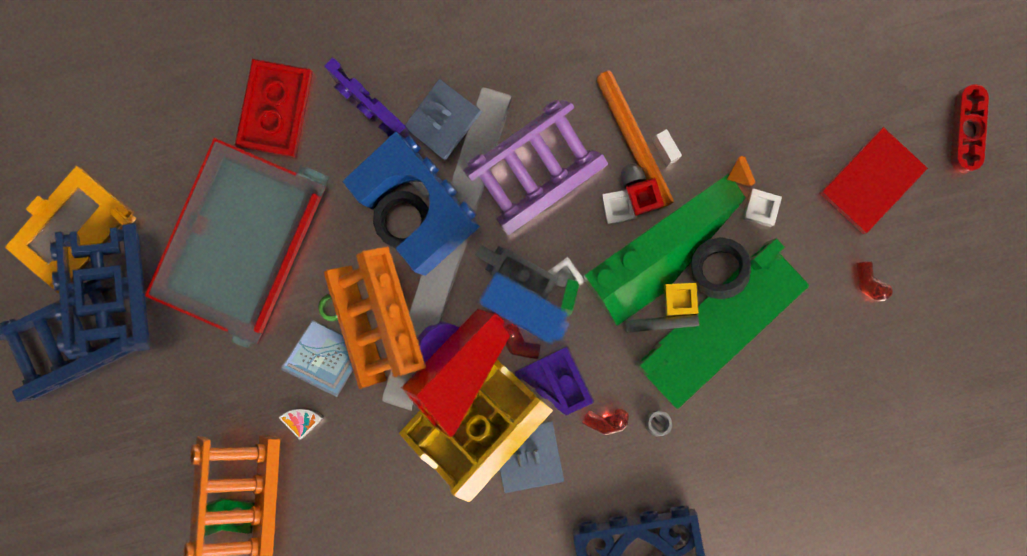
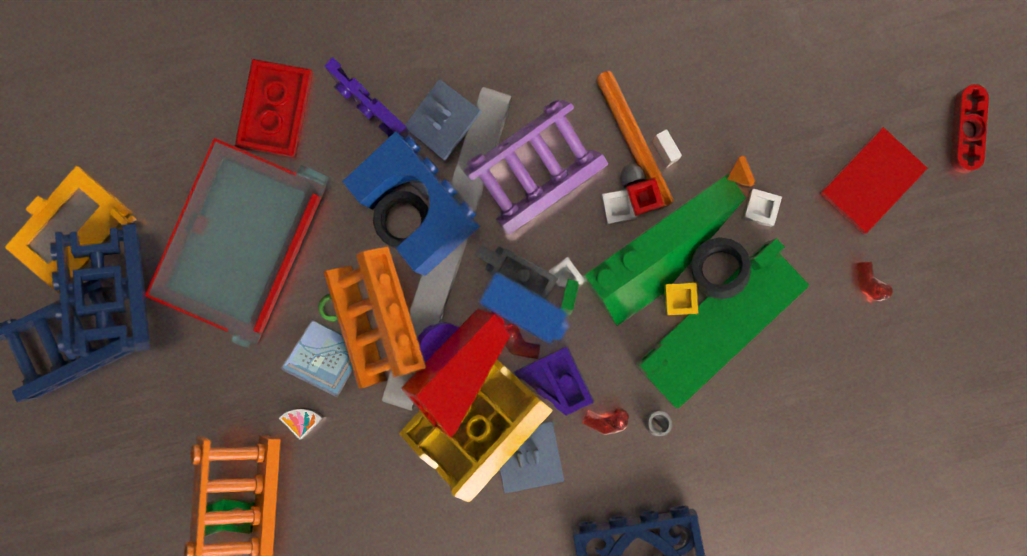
(662, 323): dark grey piece -> none

